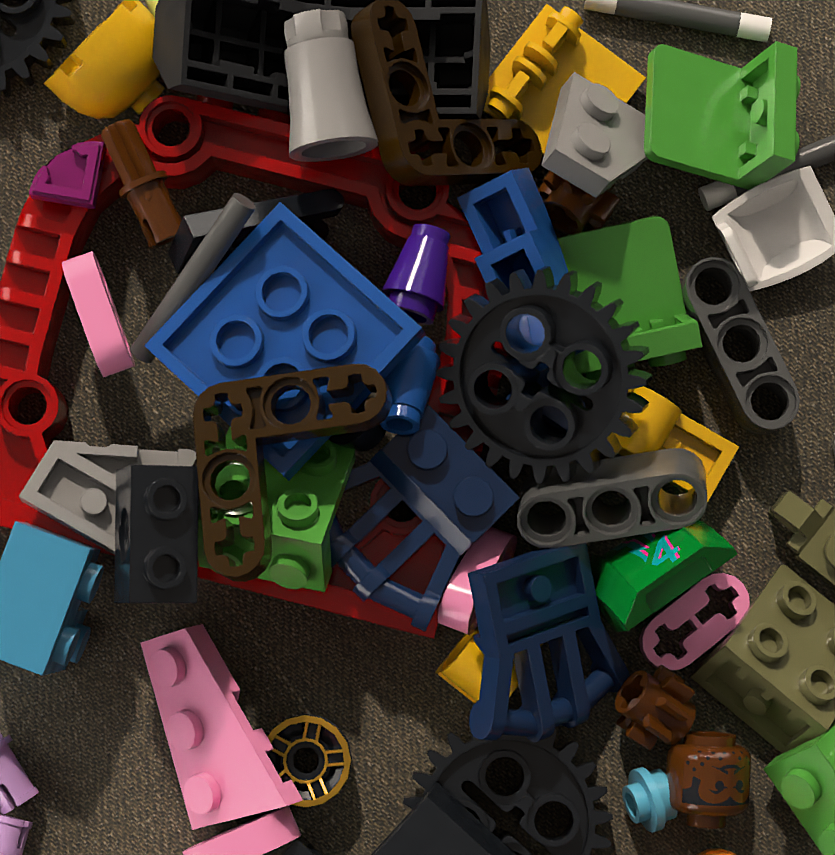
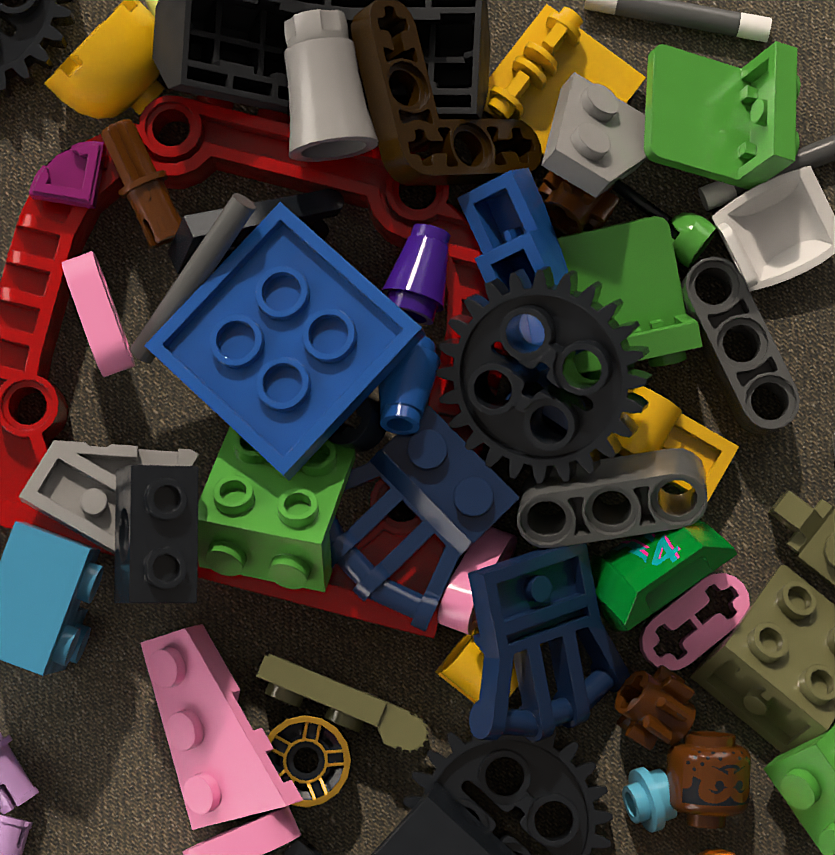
(261, 427): dark brown beam -> none
(345, 704): none -> olive hinge
(688, 230): none -> bright green hinge

